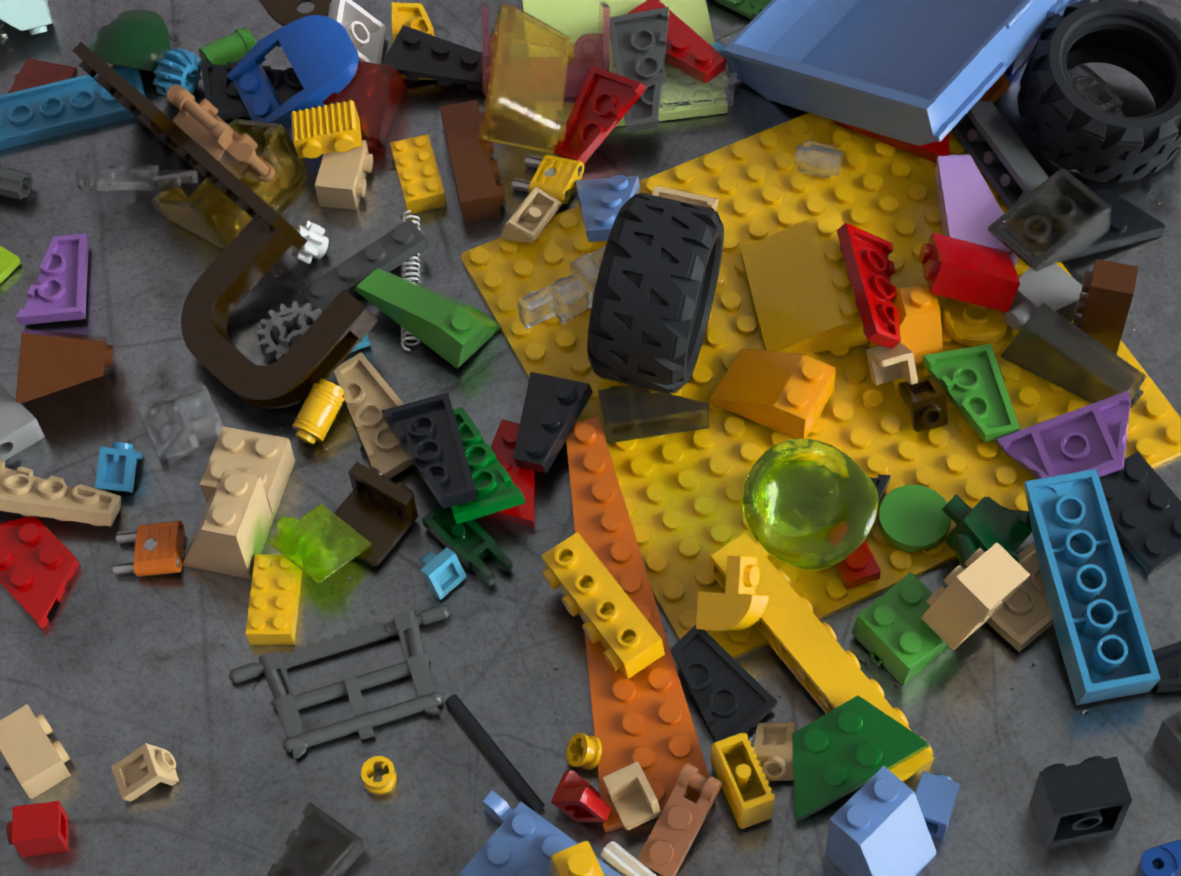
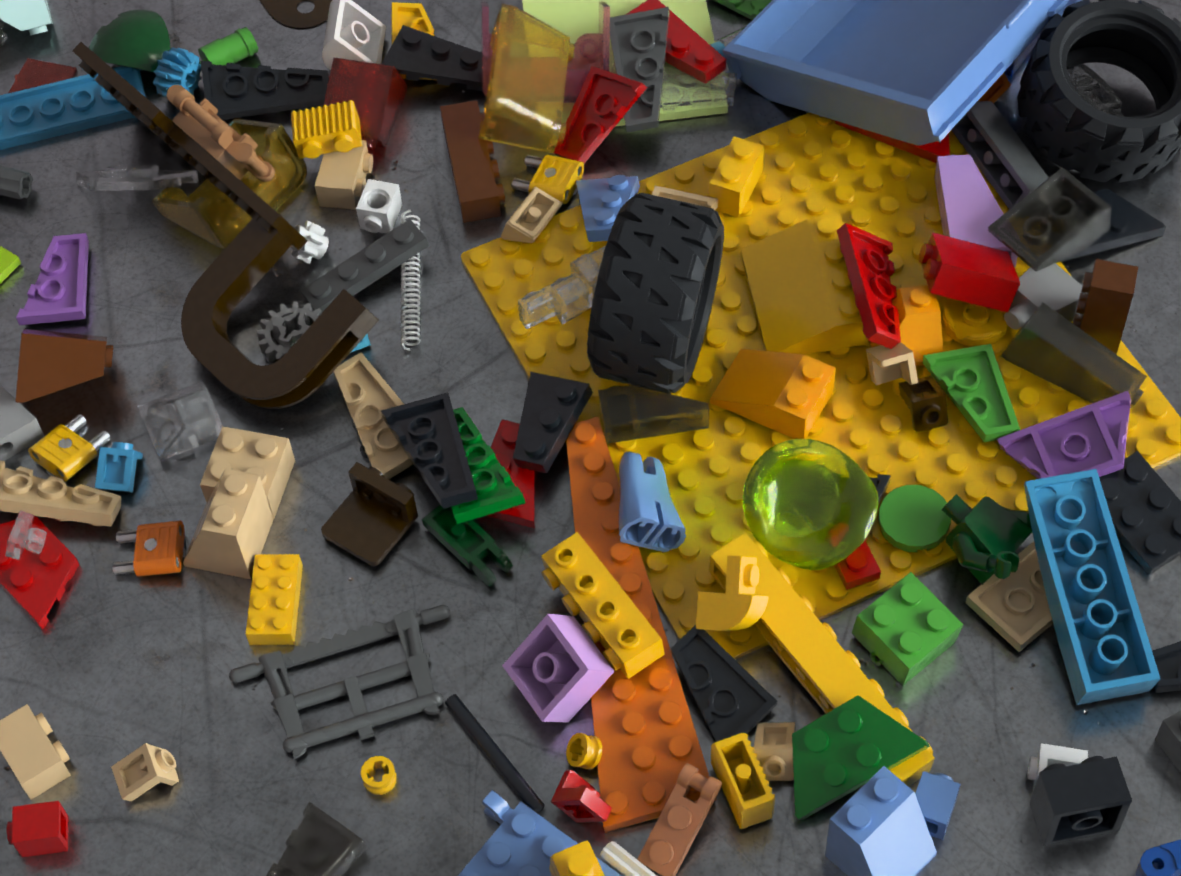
(25, 537): none -> clear tile
(64, 451): none -> yellow piece
(318, 411): yellow head -> none
(318, 542): clear neon green hinge -> none
(320, 57): blue slope -> none
(379, 206): none -> white brick
(418, 174): yellow piece -> none
(437, 320): bright green wedge -> none
(442, 572): medium azure tile -> none
(558, 668): none -> lavender brick
(632, 796): tan panel -> none
(646, 507): none -> medium blue piece
(737, 175): none -> yellow brick
(818, 159): clear brick -> none
(973, 594): tan brick -> none
(1052, 755): none -> white bracket

